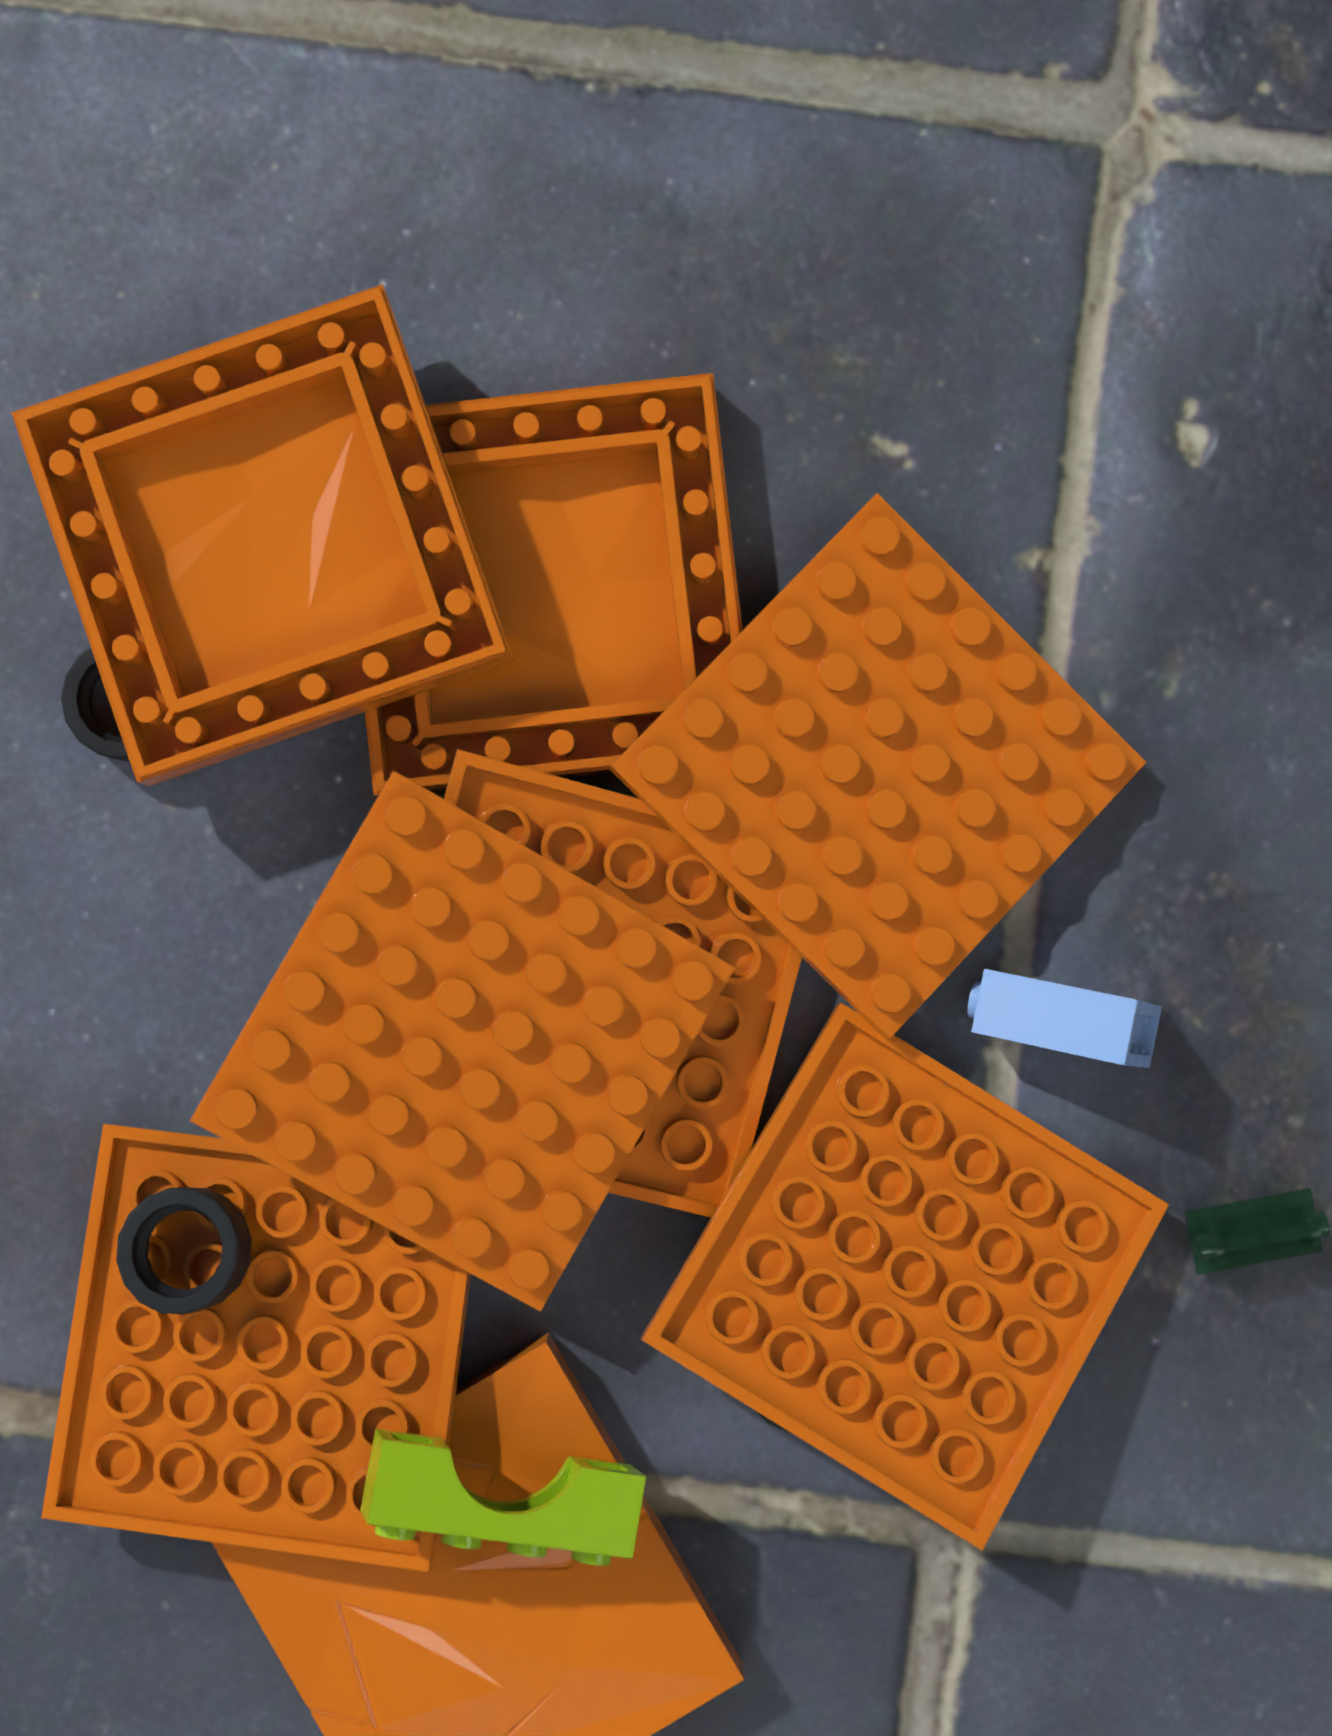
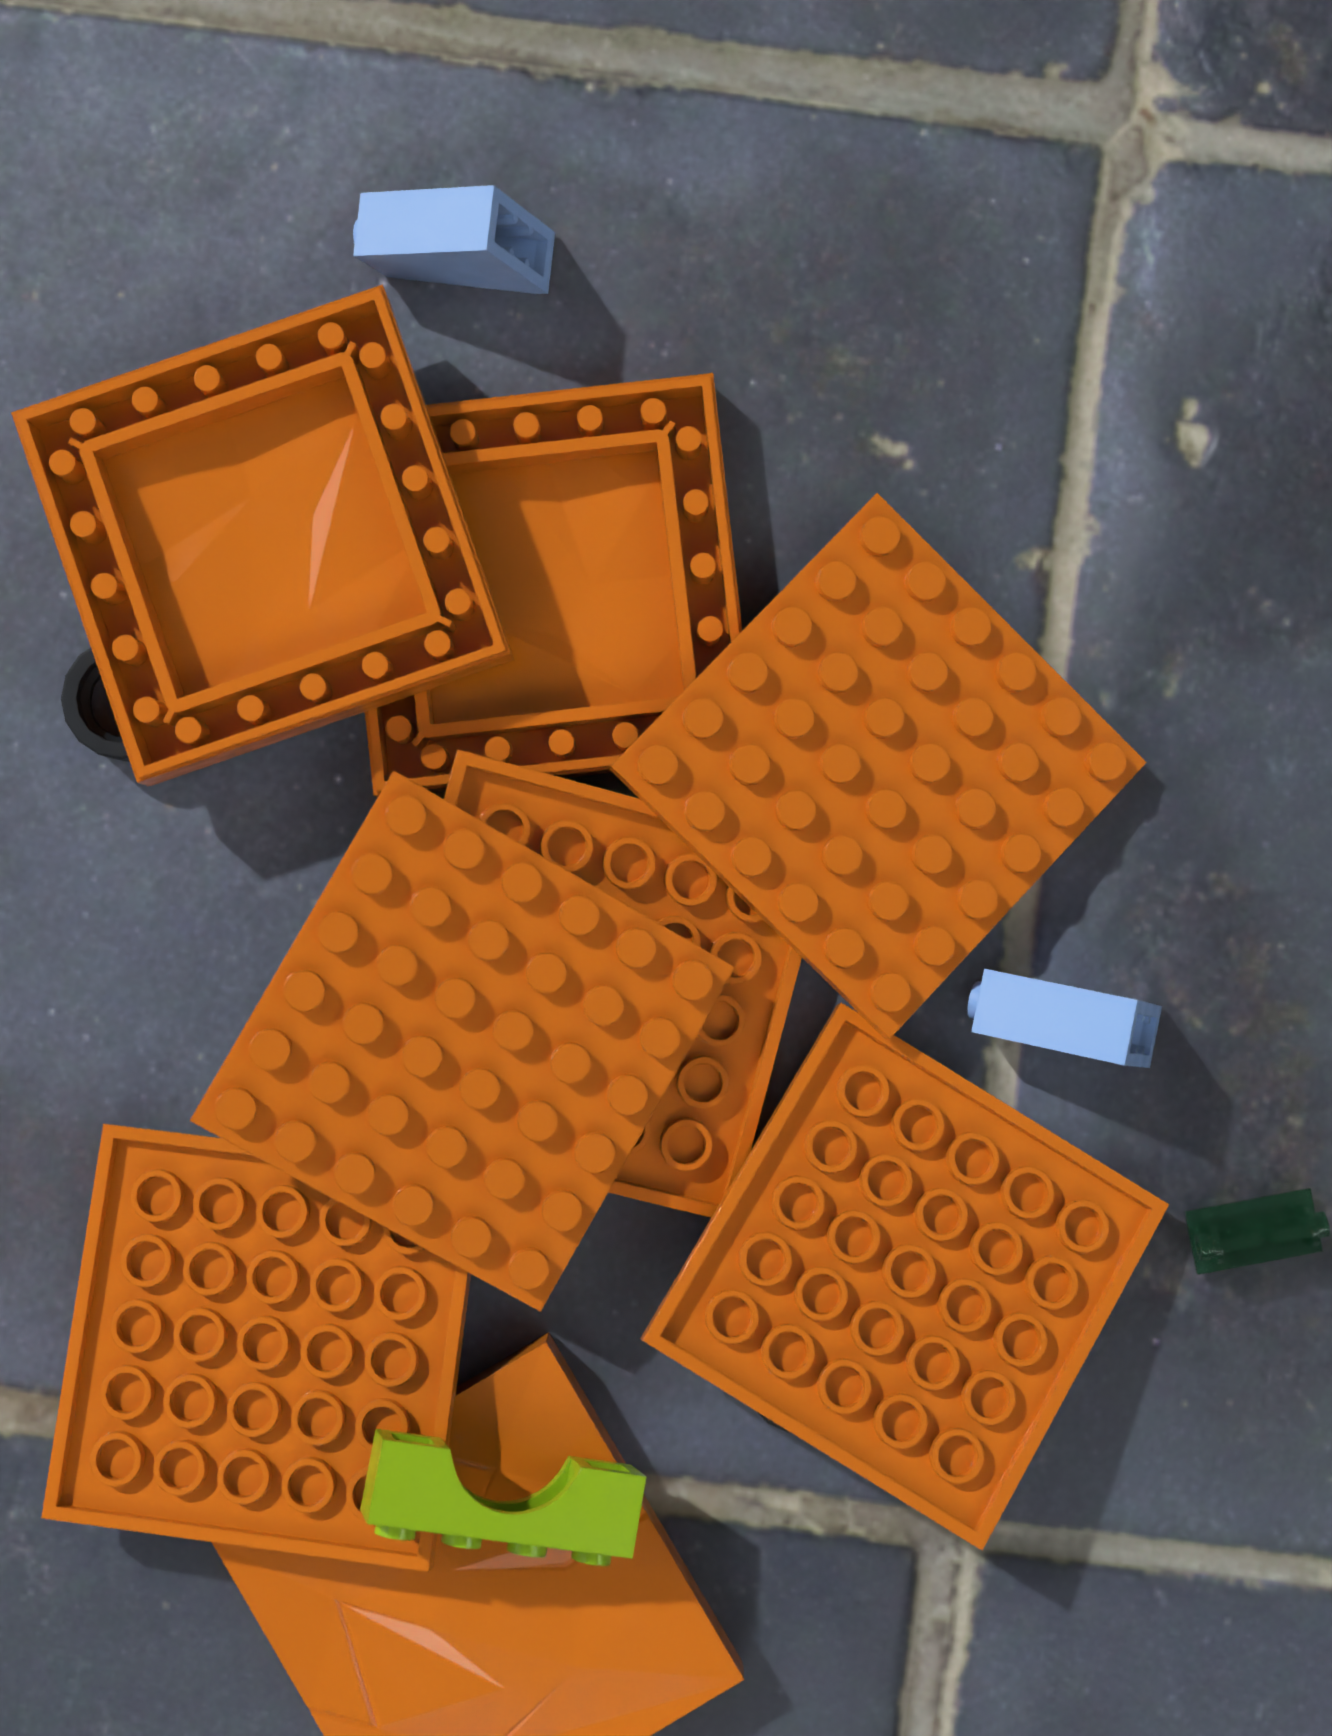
(134, 1248): black tyre -> none
(454, 238): none -> light blue slope

